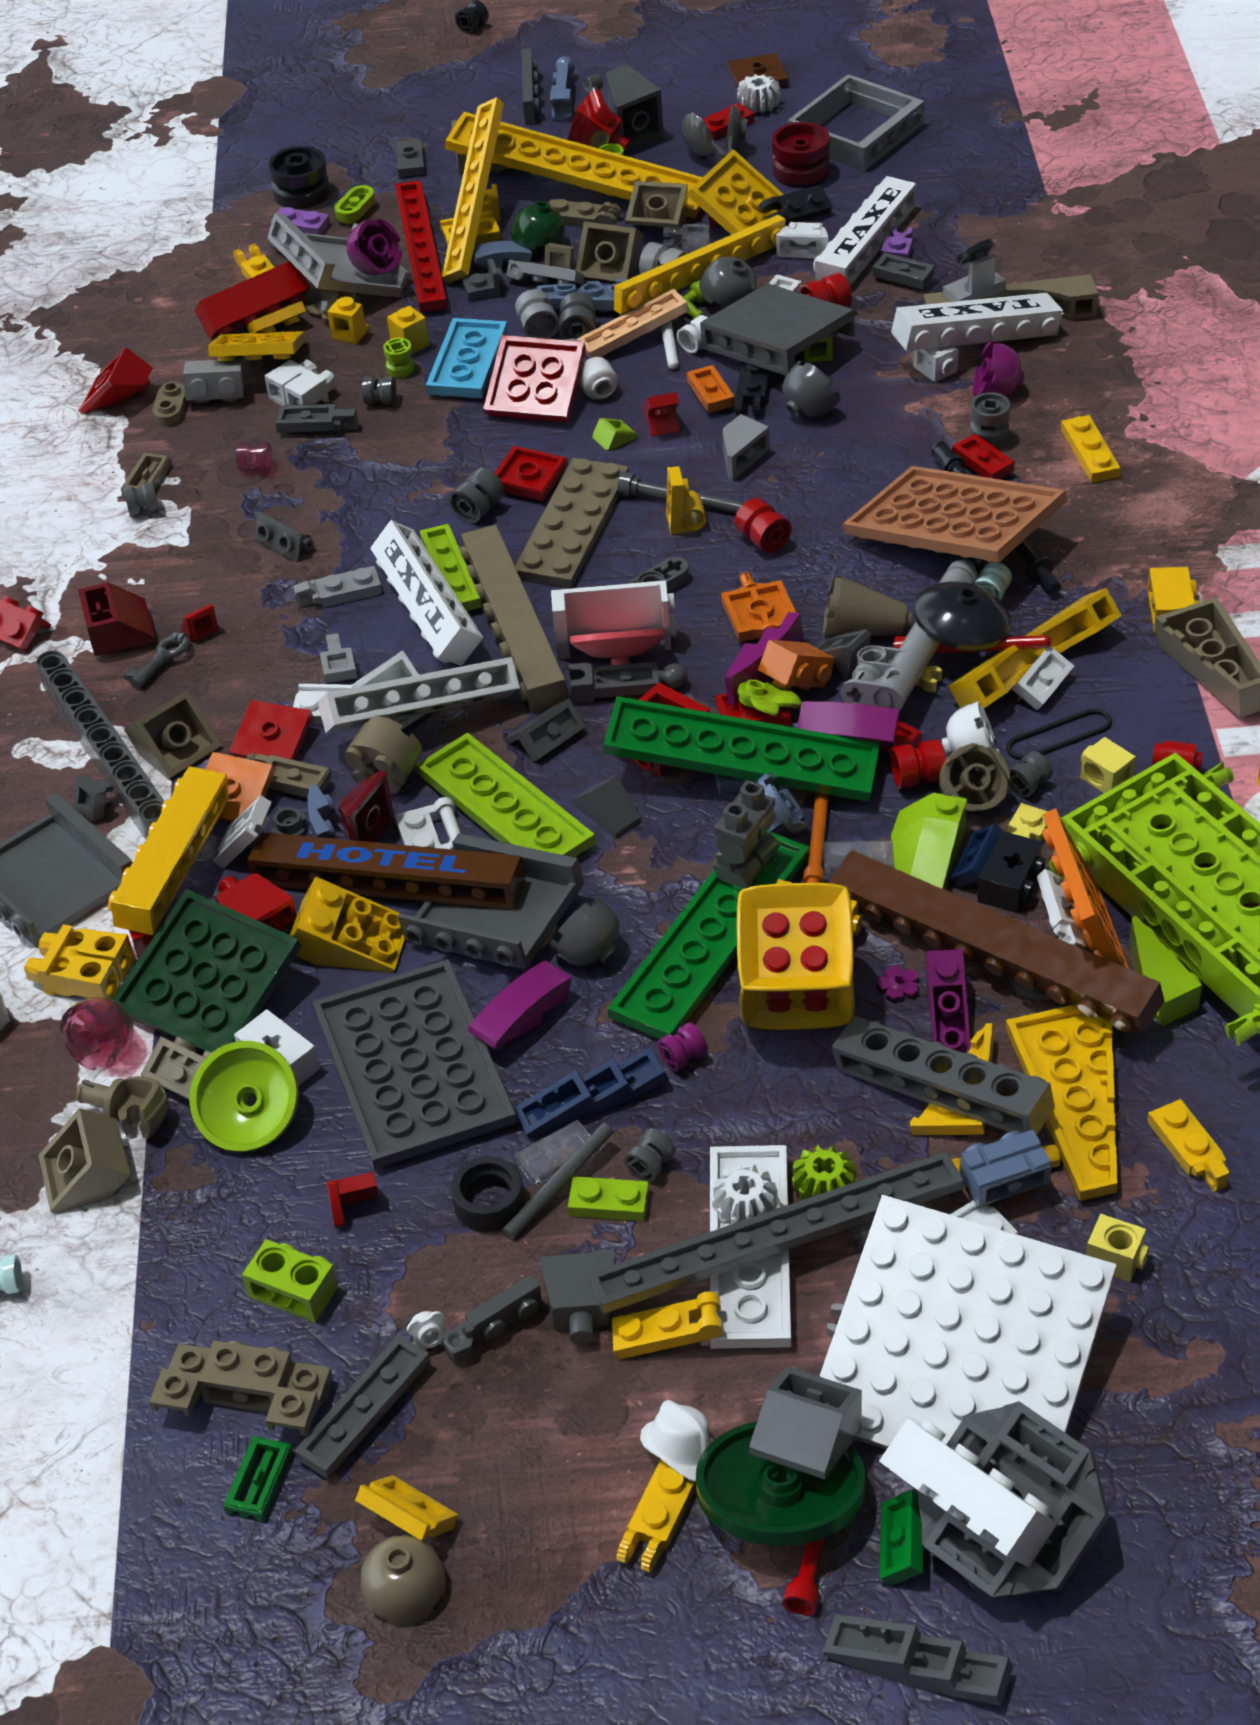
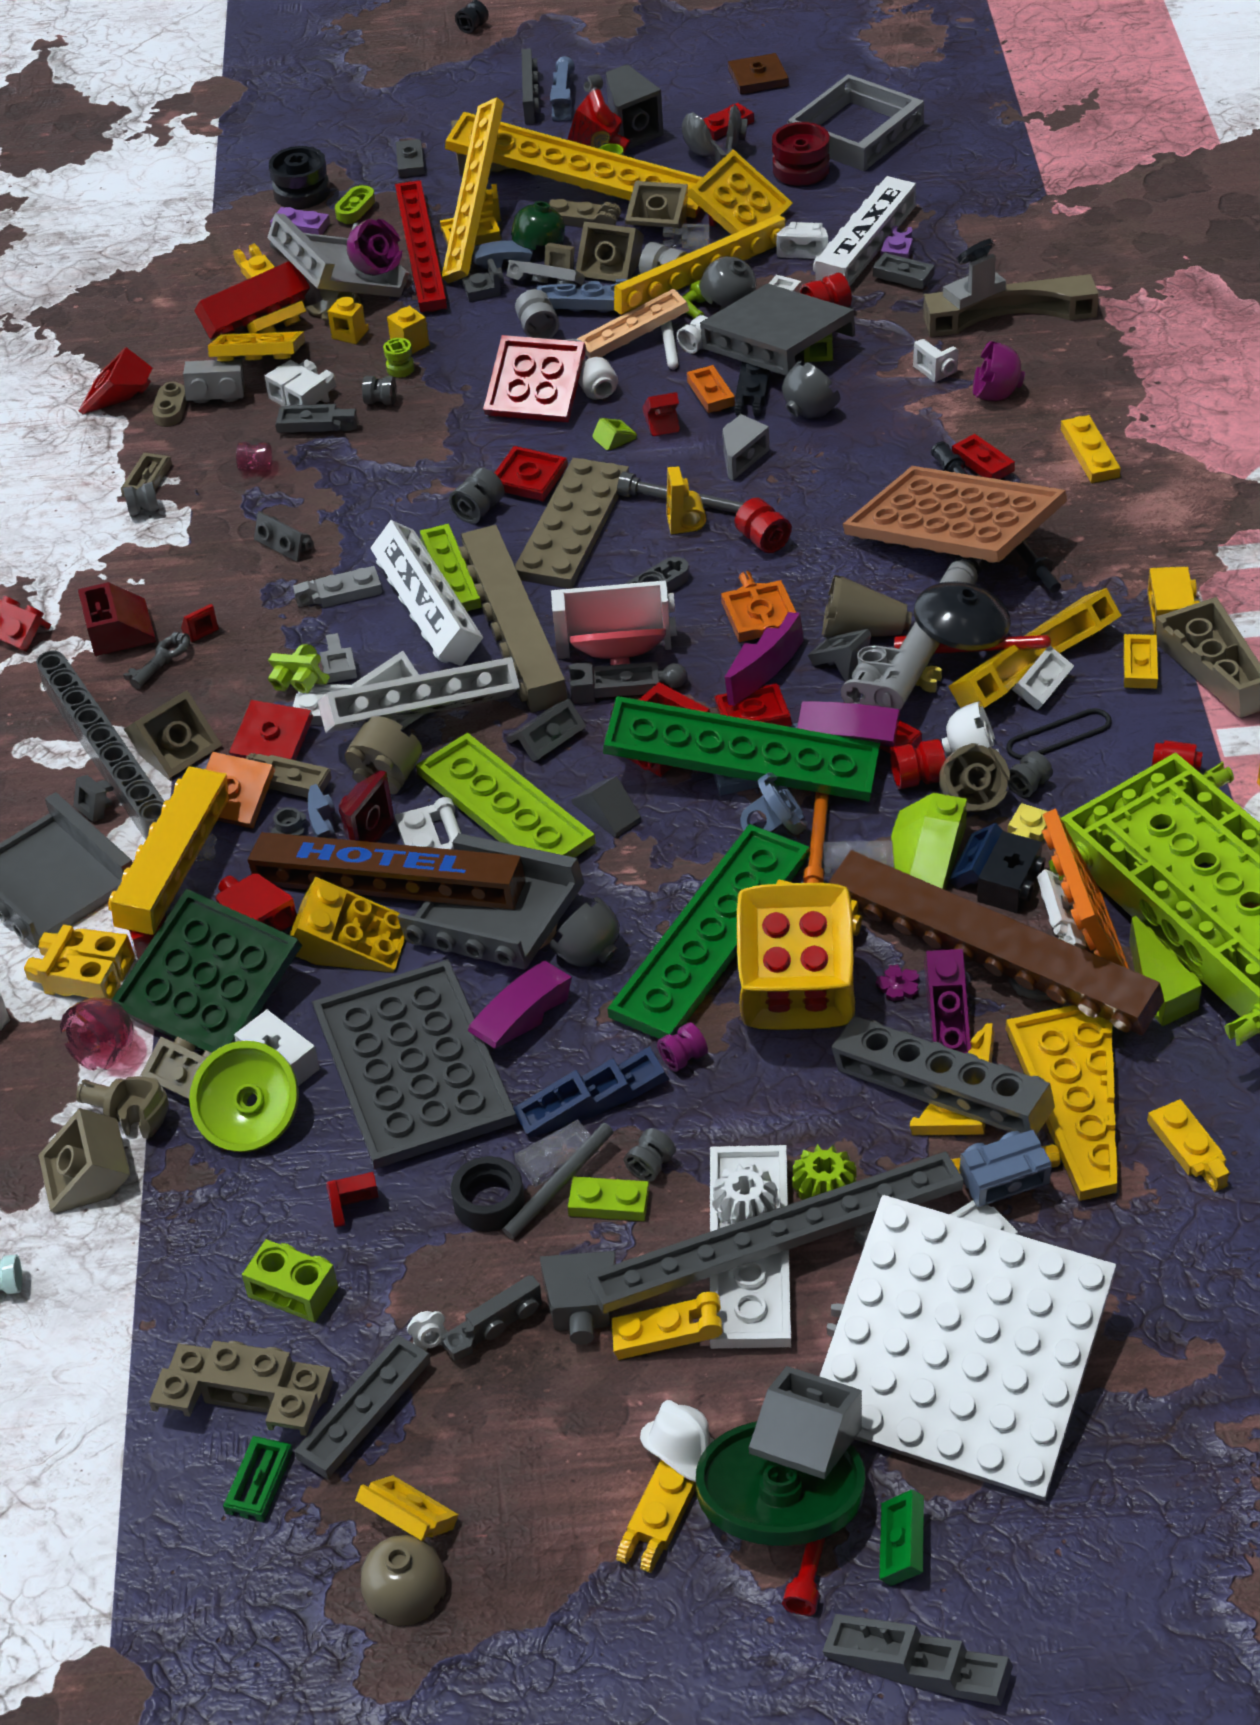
(243, 831): white plate -> none
(299, 669): none -> lime hips
(466, 358): medium azure plate -> none
(576, 315): dark grey wheel -> none
(743, 836): dark grey hips -> none
(759, 93): white gear -> none
(767, 696): lime plate -> none
(796, 664): orange brick -> none
(798, 204): black hinge -> none
(968, 1493): white wedge -> none
(976, 321): white brick -> none
(991, 418): dark grey wheel -> none
(994, 578): light aqua wheel -> none
(1040, 1463): dark grey piece -> none
(1106, 765): light yellow brick -> none
(1111, 1236): light yellow brick -> none
(1140, 661): none -> yellow plate

